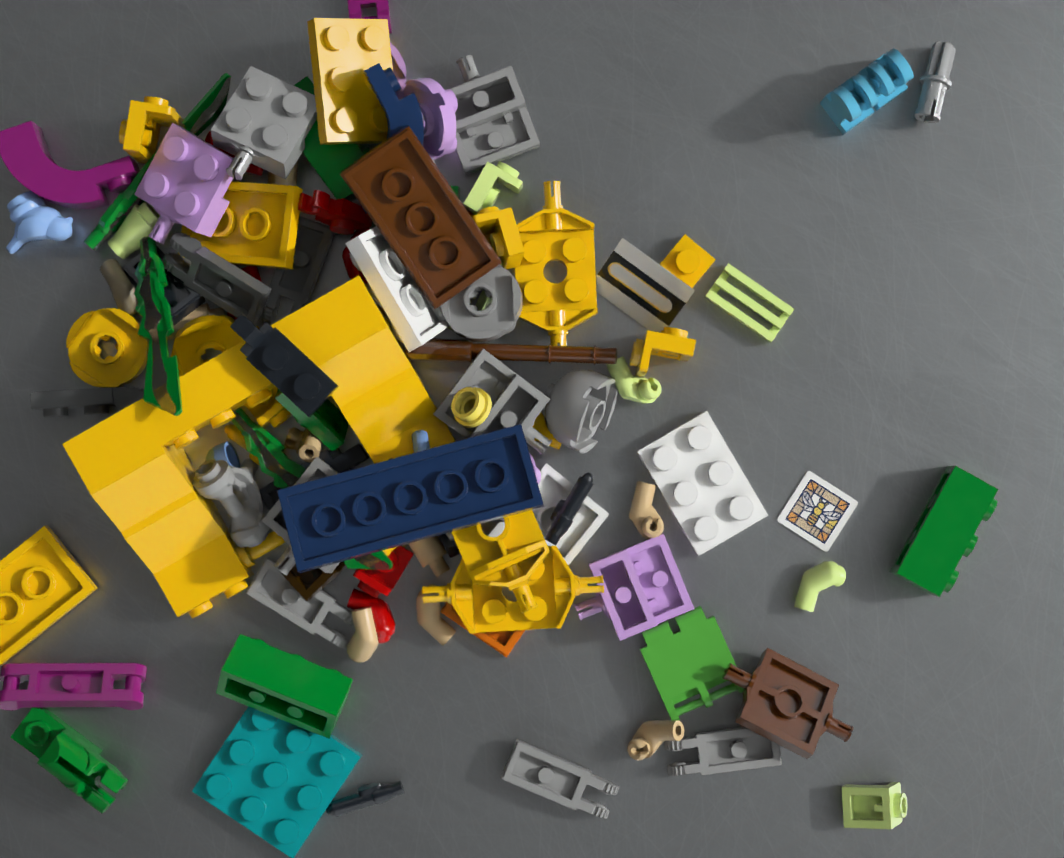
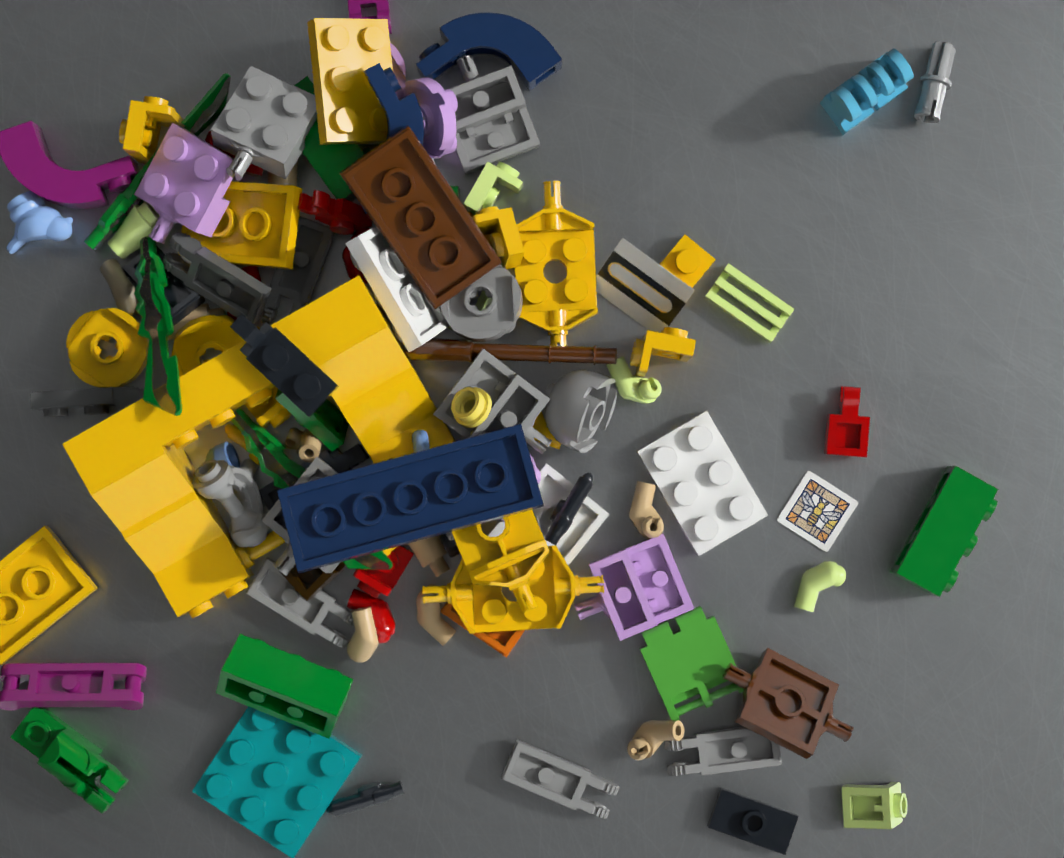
(493, 36): none -> dark blue arch
(752, 821): none -> black plate
(847, 432): none -> red plate

